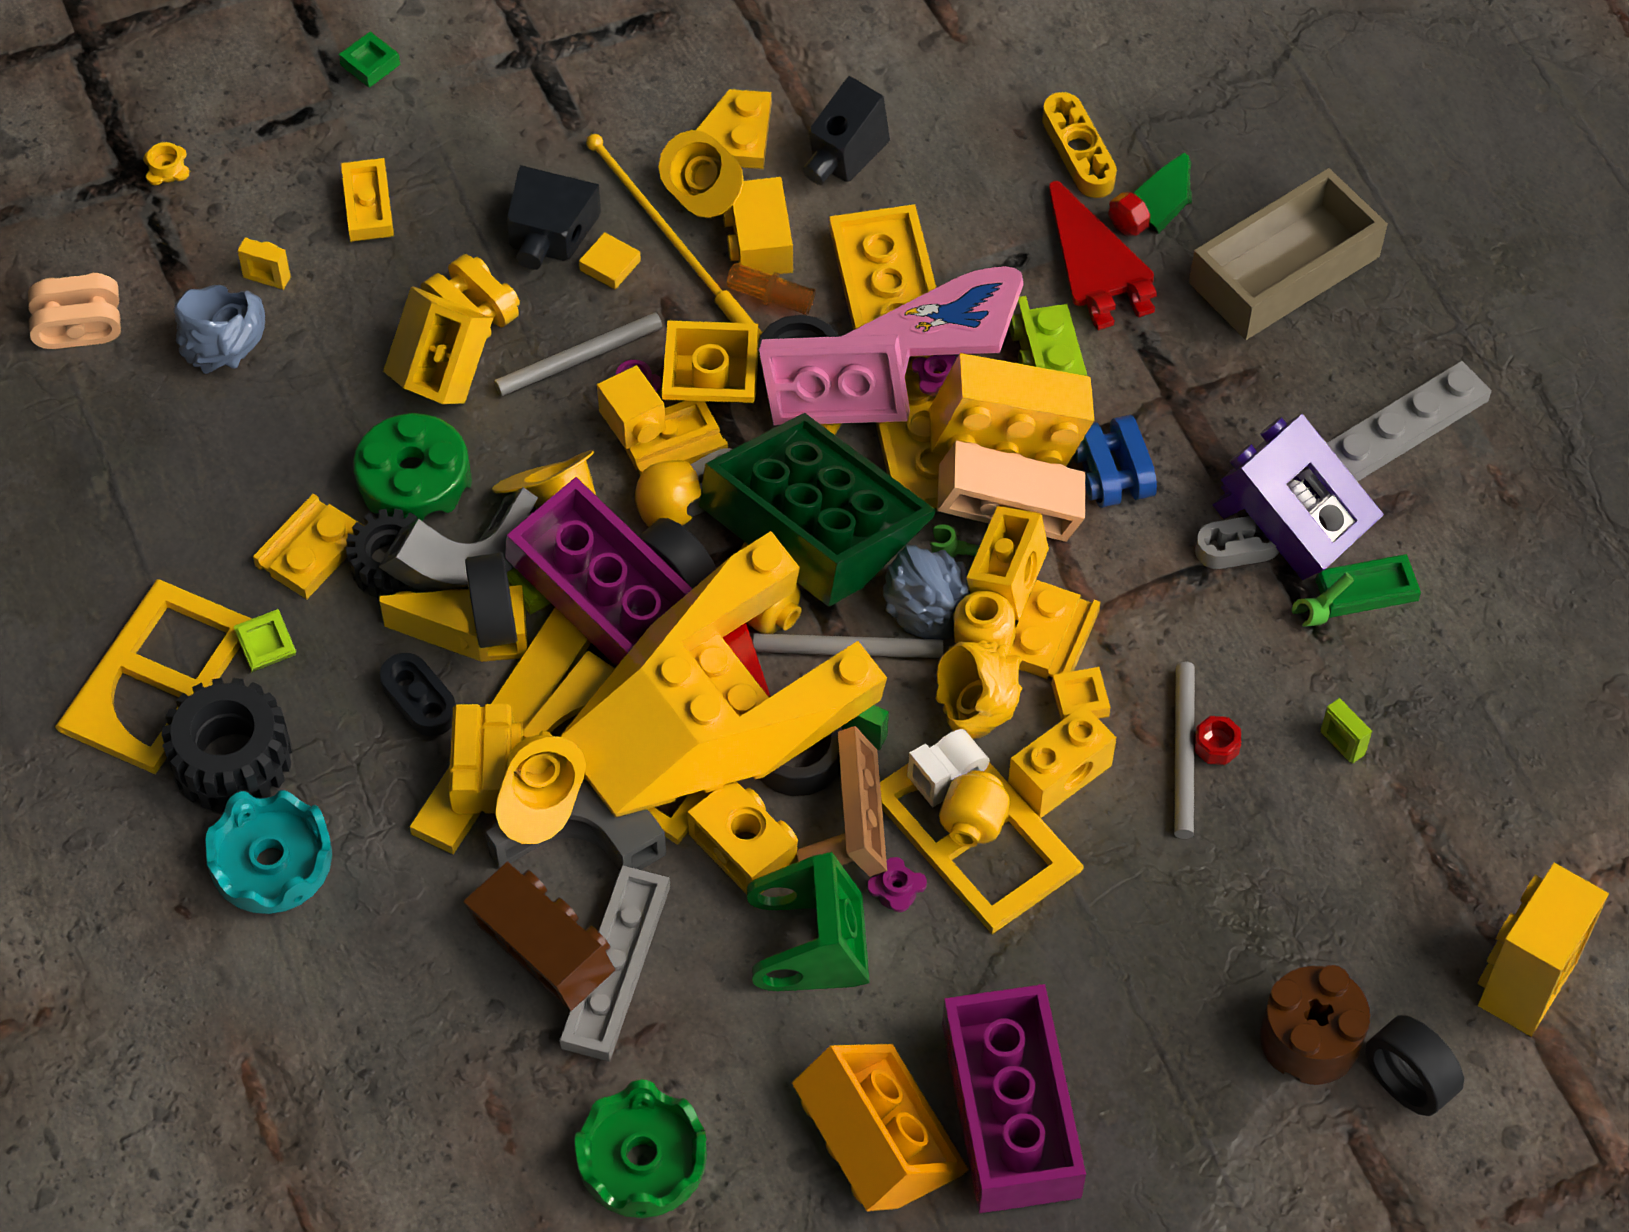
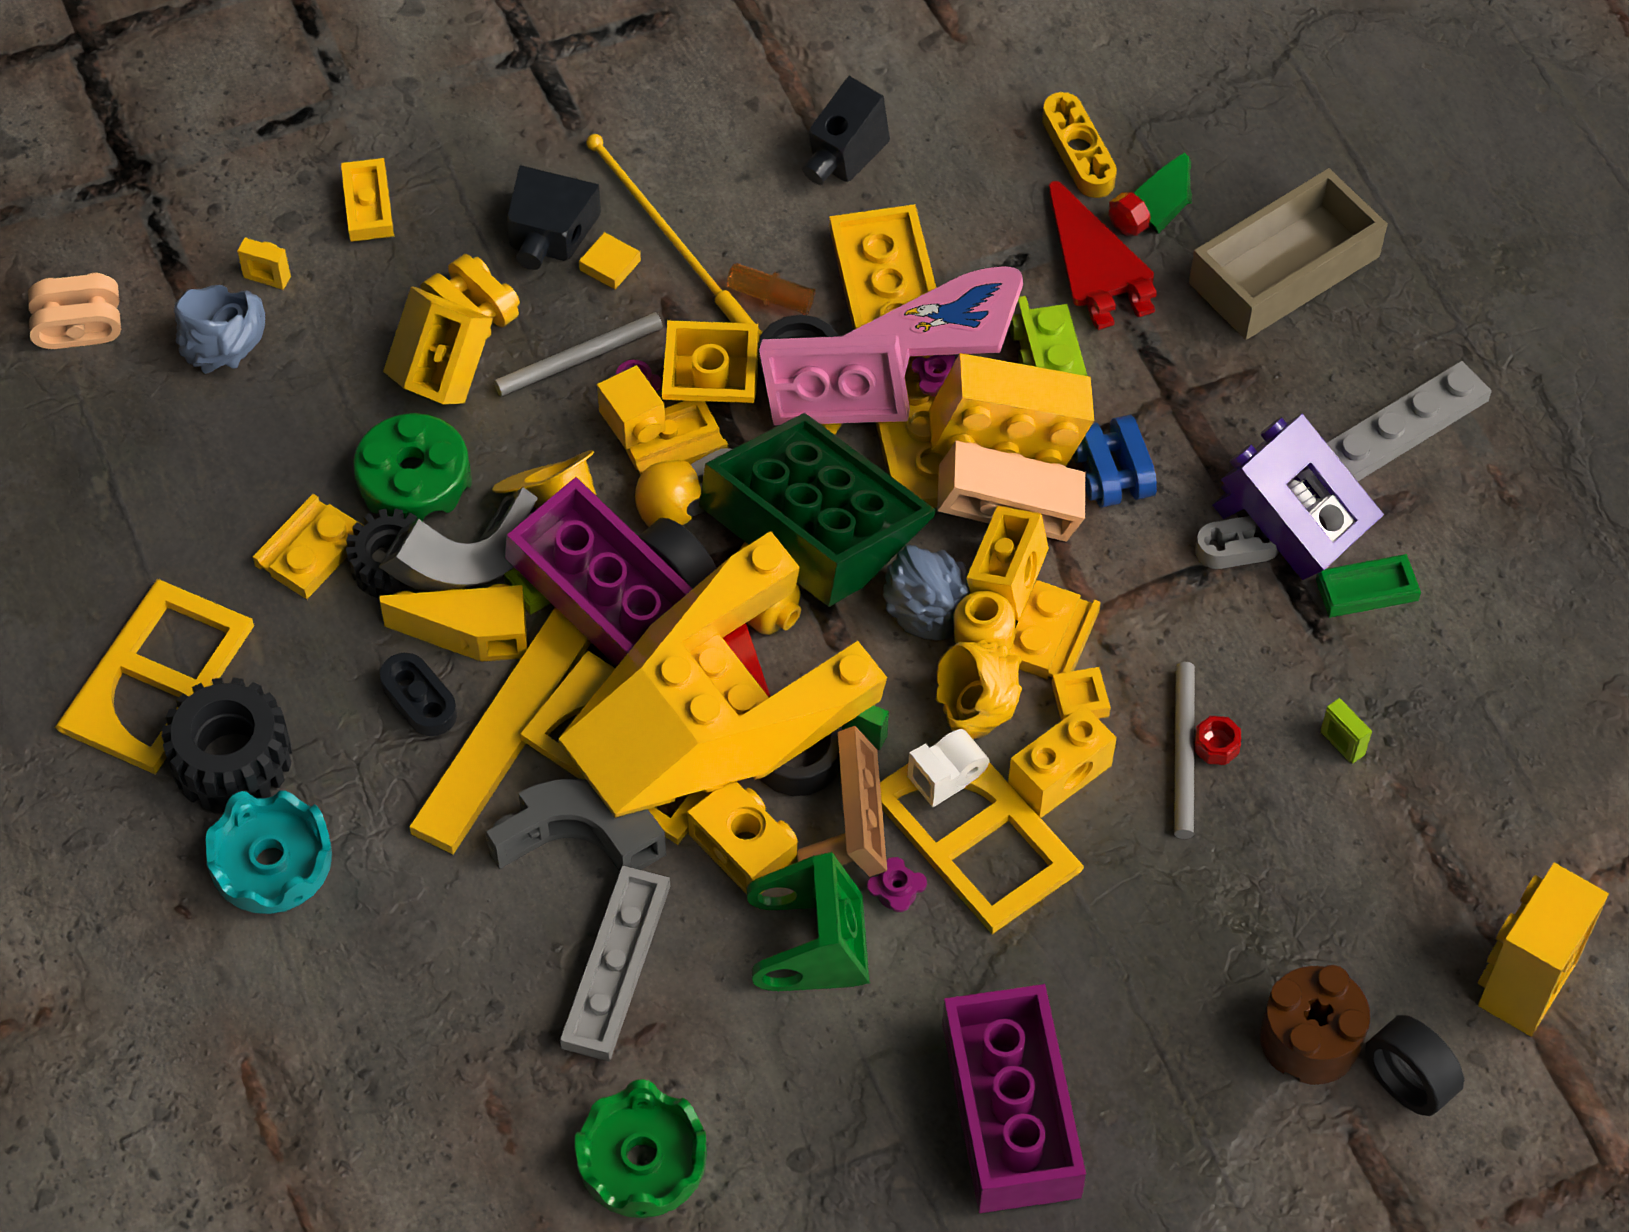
(166, 163): yellow plate -> none
(264, 640): lime tile -> none
(369, 59): green plate -> none
(480, 754): yellow brick -> none
(491, 600): black tyre -> none
(539, 788): yellow piece -> none
(541, 934): reddish brown brick -> none
(700, 173): yellow piece -> none
(741, 125): yellow wing -> none
(760, 227): yellow brick -> none
(834, 644): light grey bar -> none
(878, 1125): light orange slope -> none
(952, 546): bright green hand -> none
(974, 807): yellow head -> none
(1320, 606): bright green hand -> none

